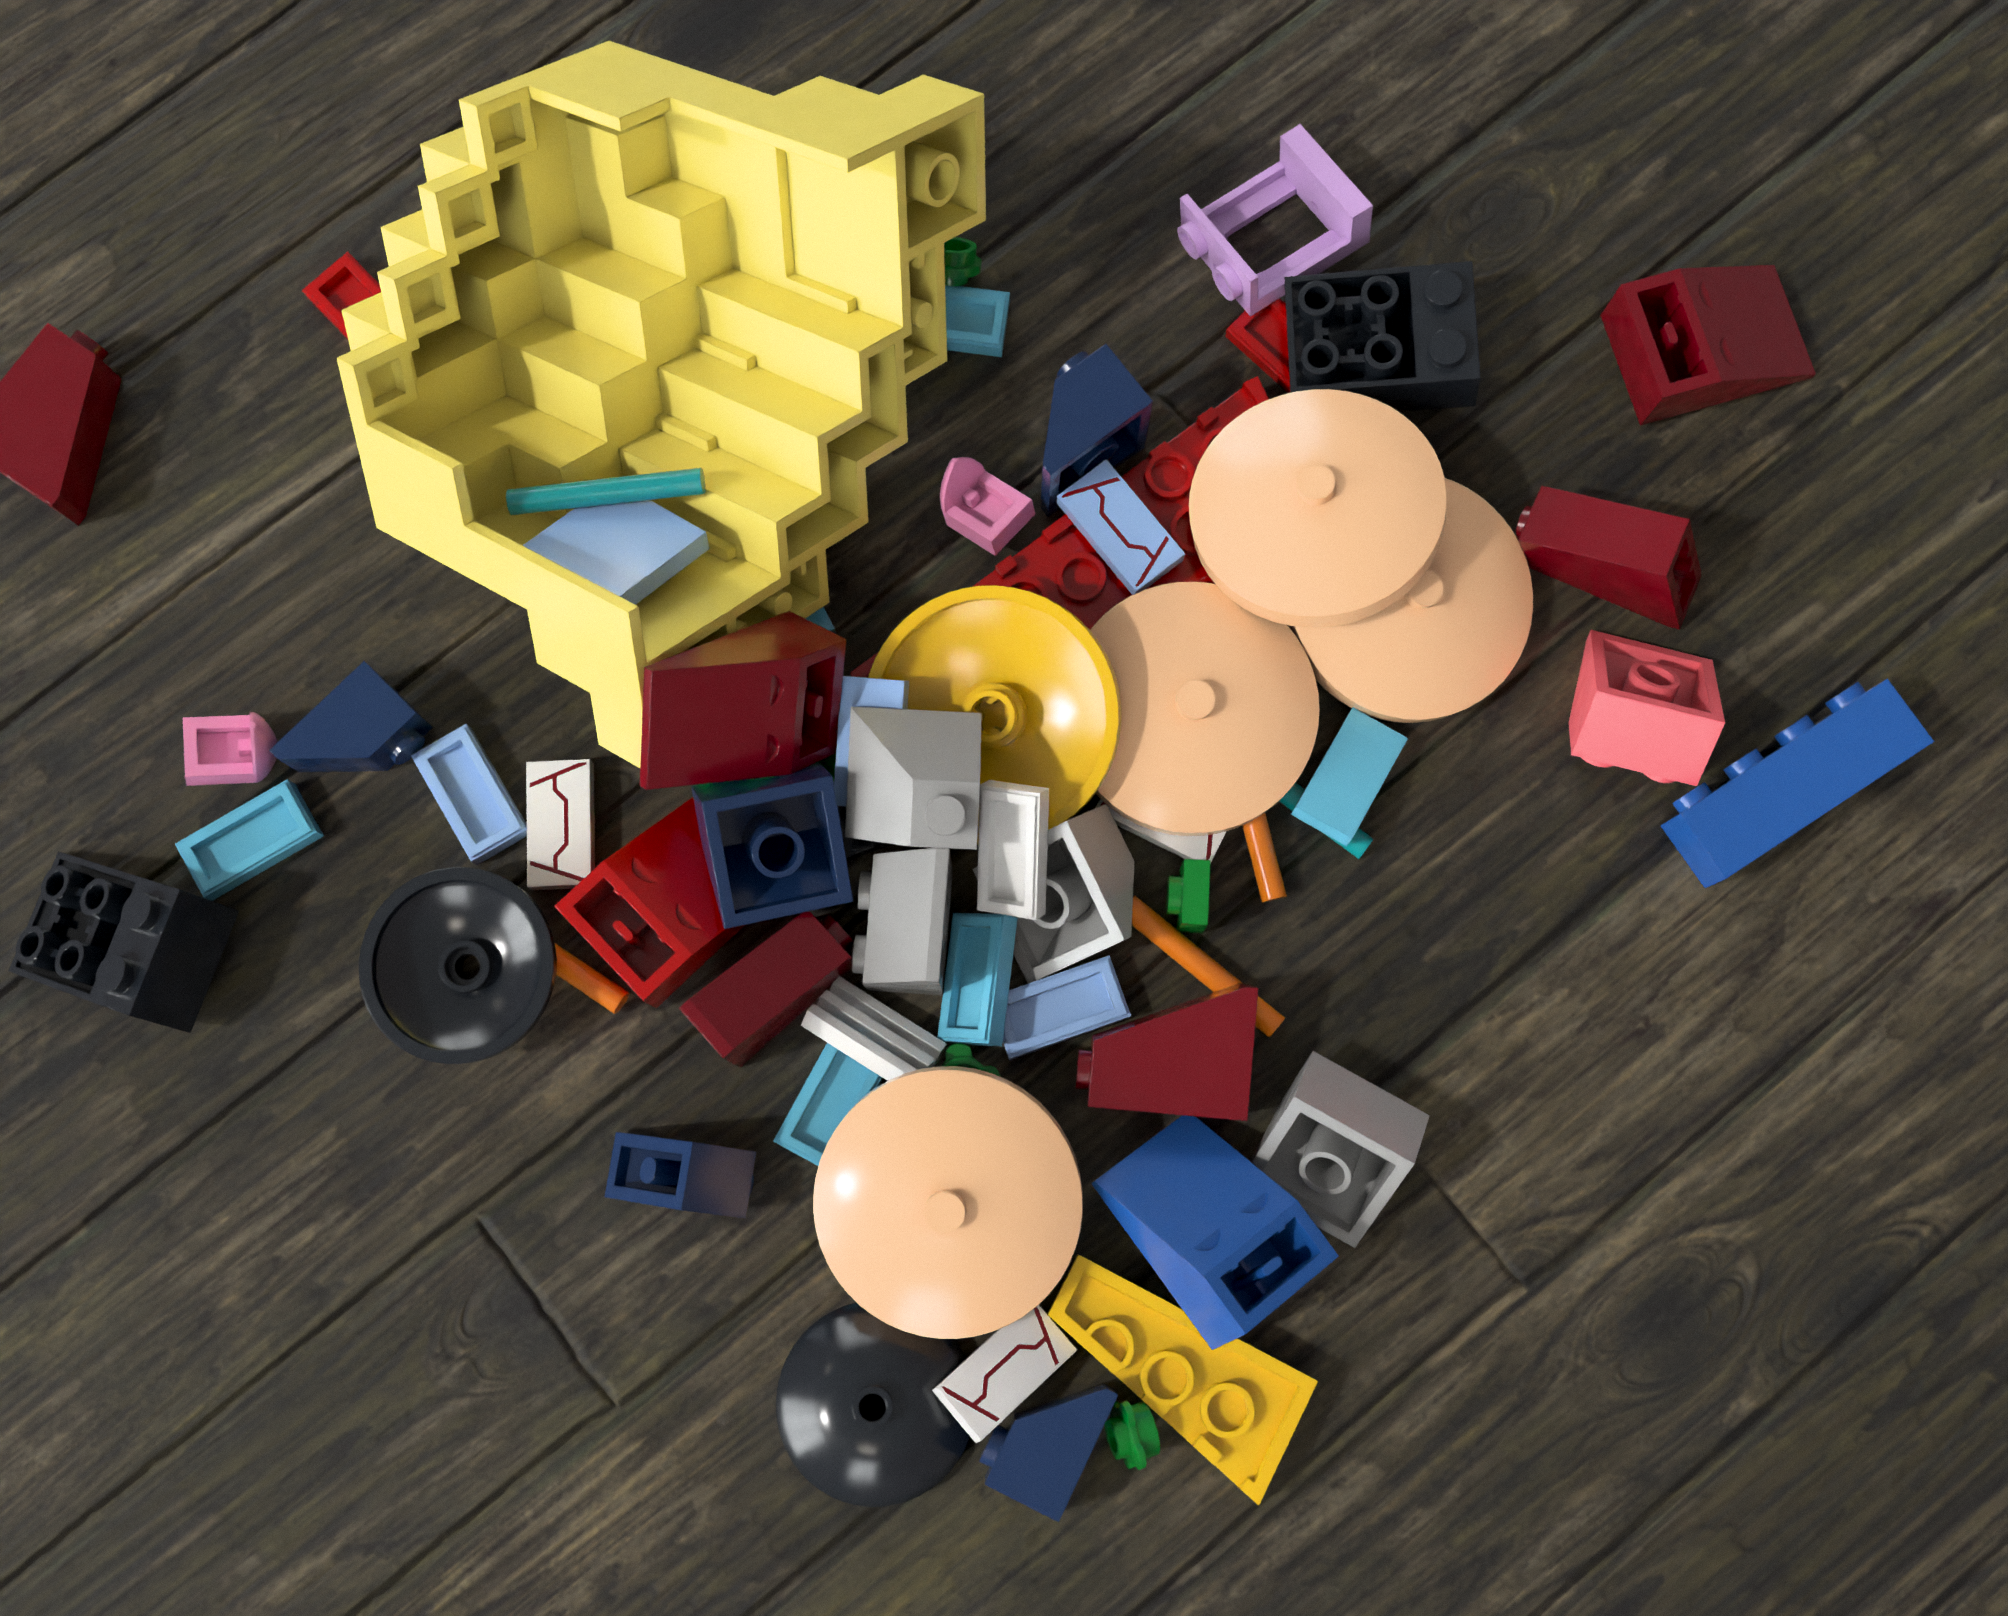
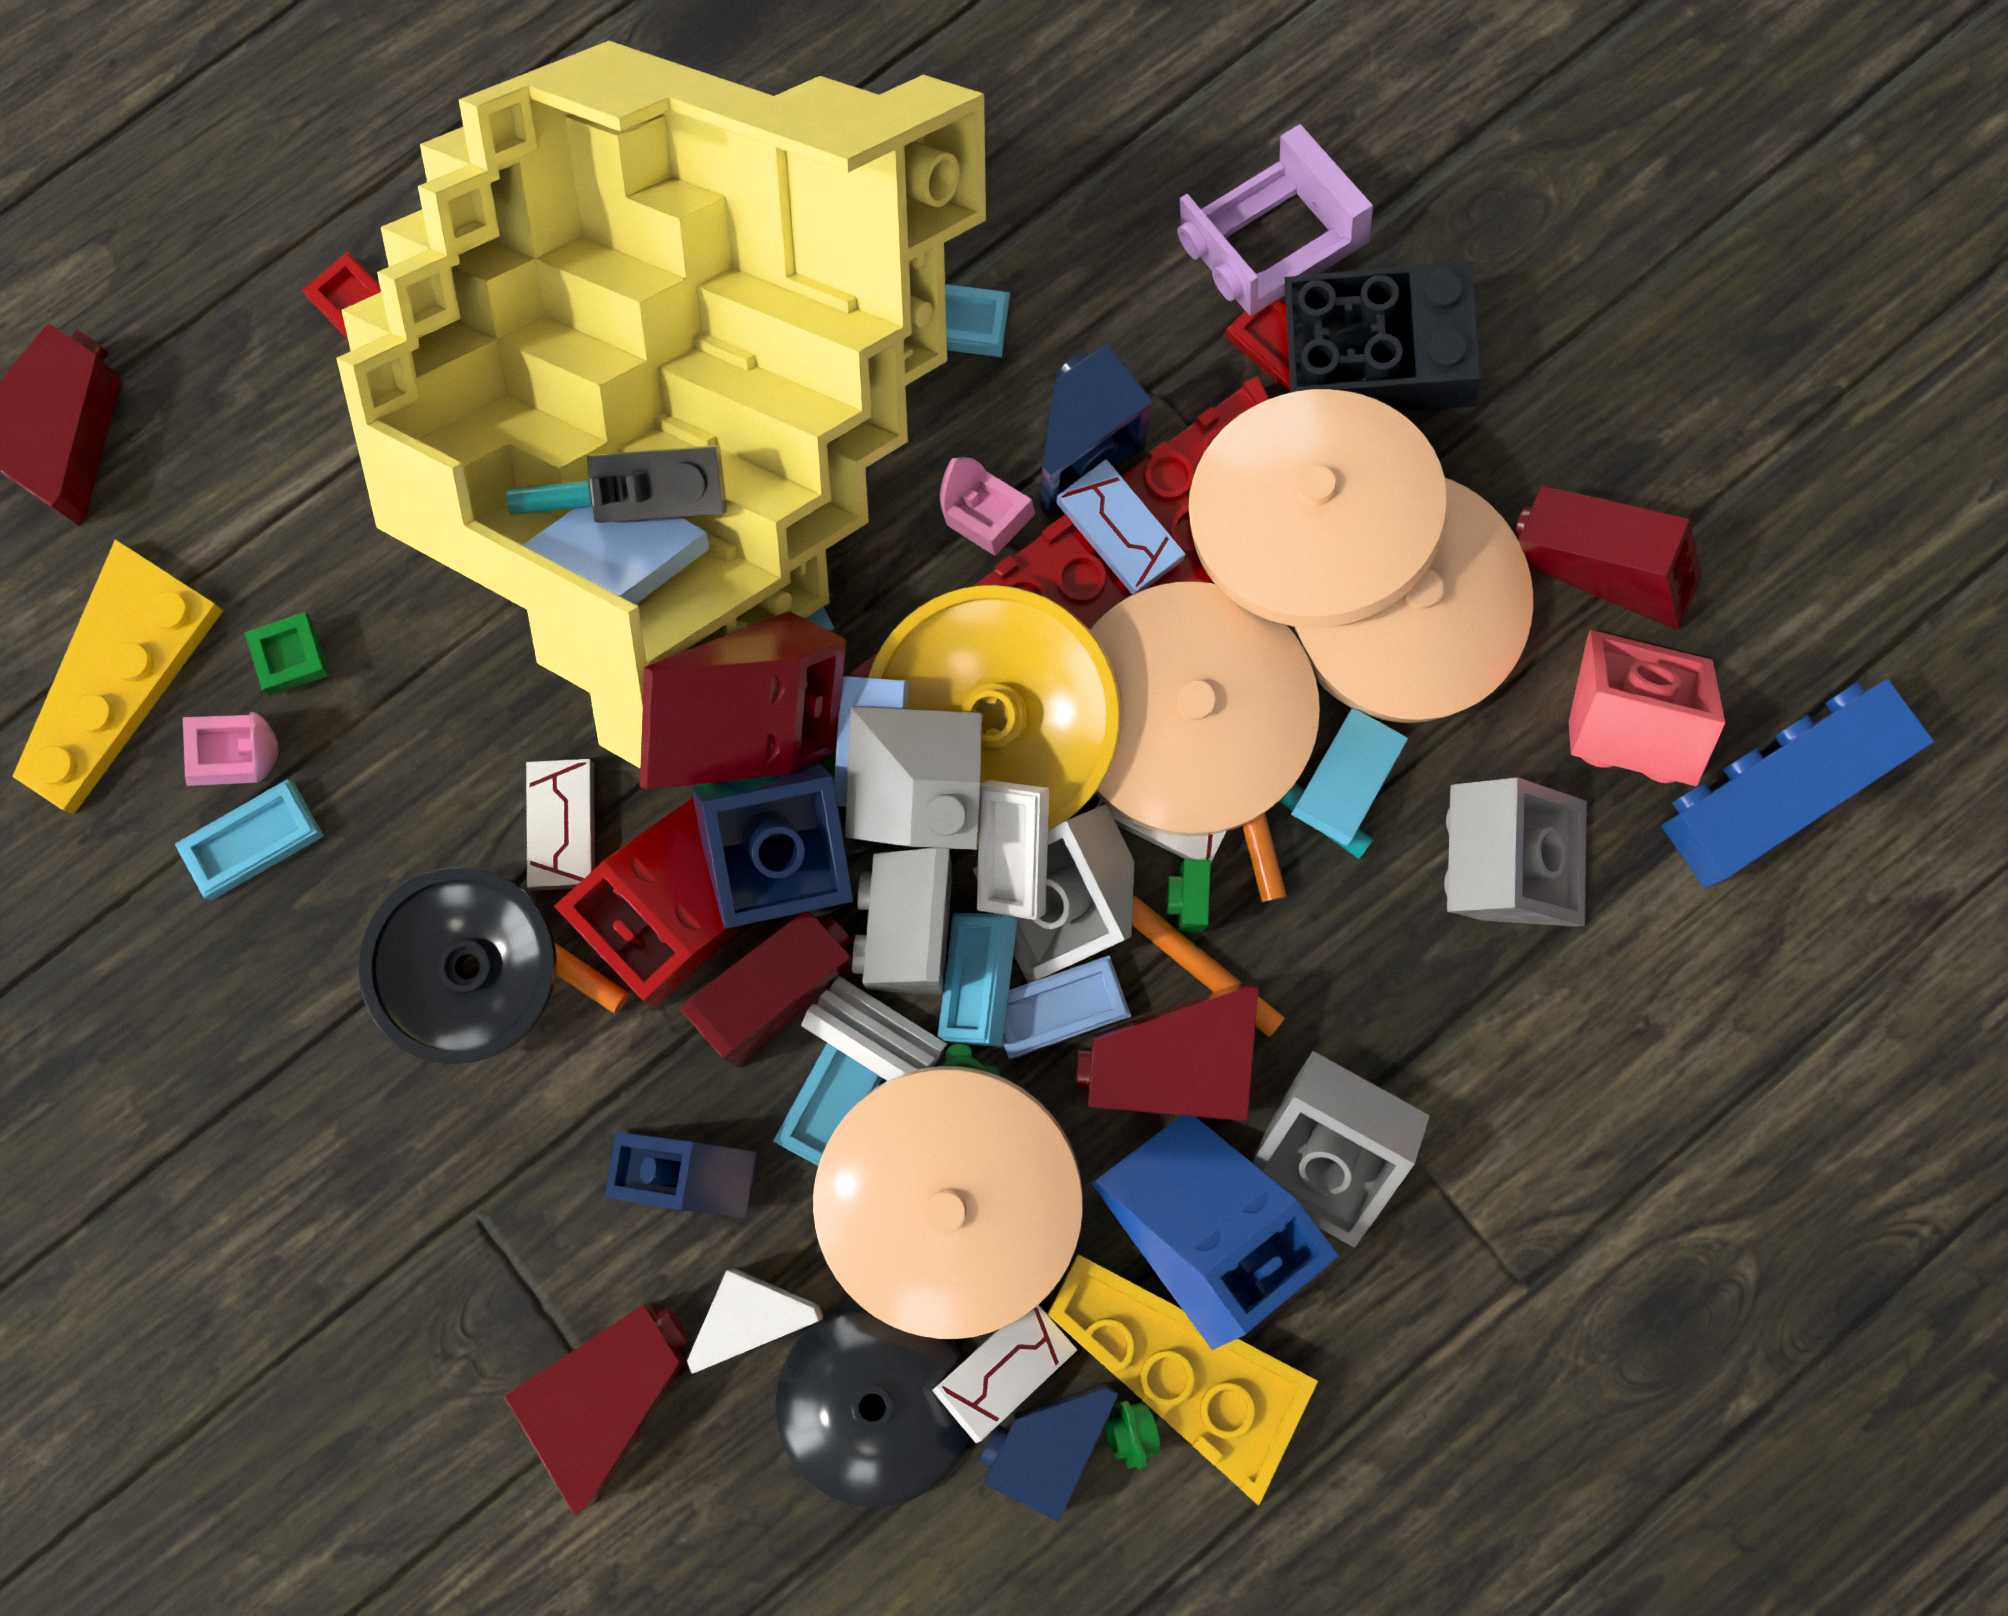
(116, 668): none -> yellow wing
(123, 942): black slope -> none
(287, 654): none -> green plate
(355, 729): dark blue slope -> none
(471, 794): light blue tile -> none
(599, 1400): none -> dark red slope
(656, 484): none -> black plate
(746, 1316): none -> white slope
(960, 261): green plate -> none
(1516, 853): none -> light grey slope
(1703, 338): dark red slope -> none

